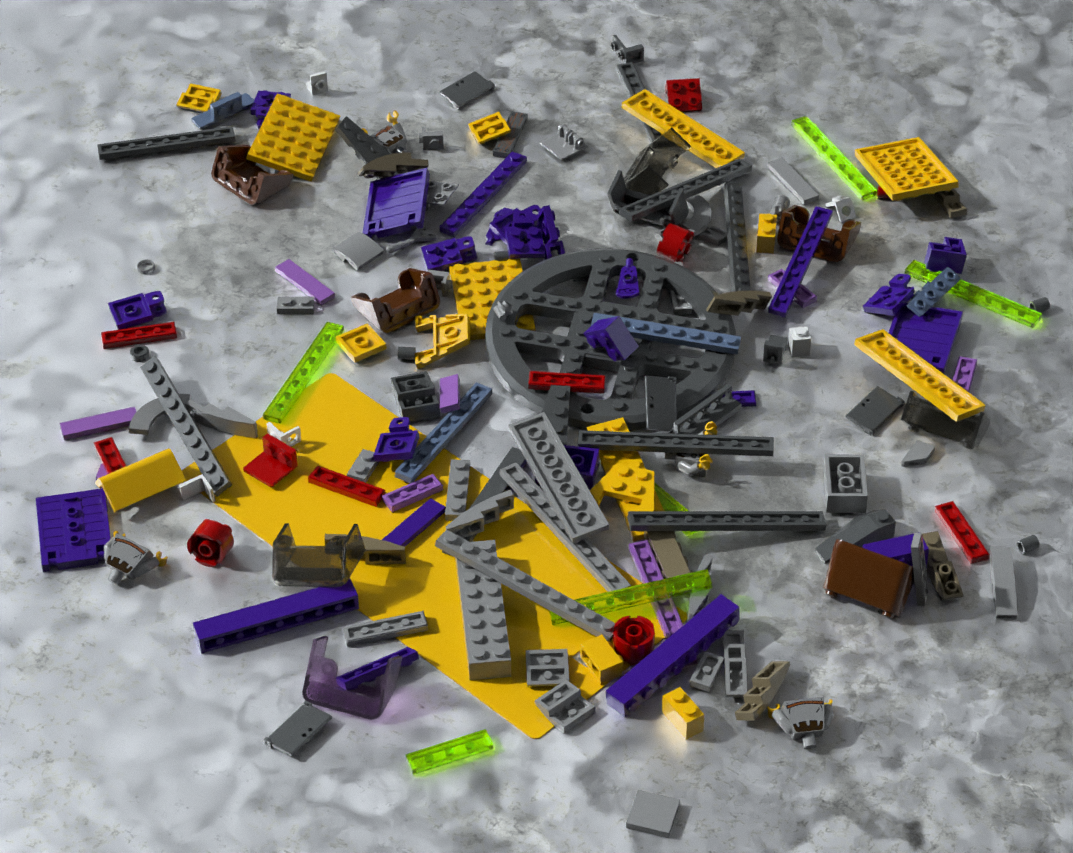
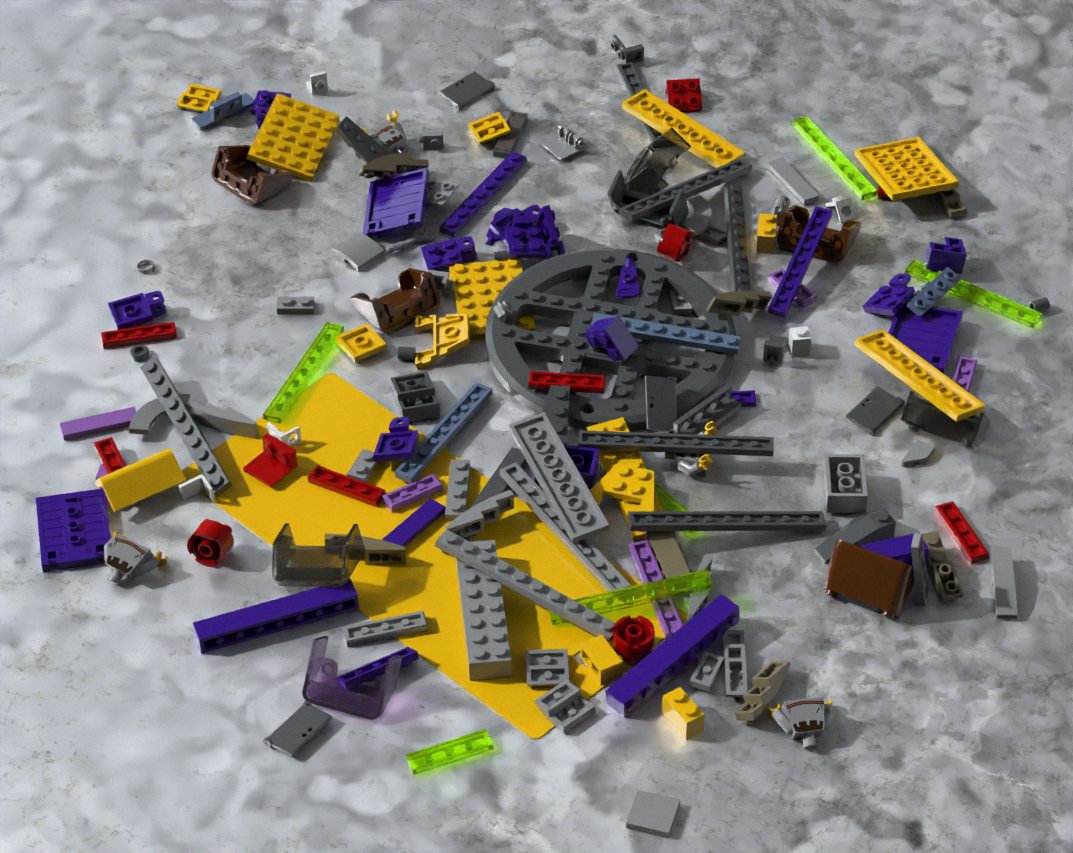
(166, 143): dark grey plate -> none
(305, 282): medium lavender tile -> none
(449, 393): medium lavender tile -> none
(1027, 544): dark grey hinge -> none

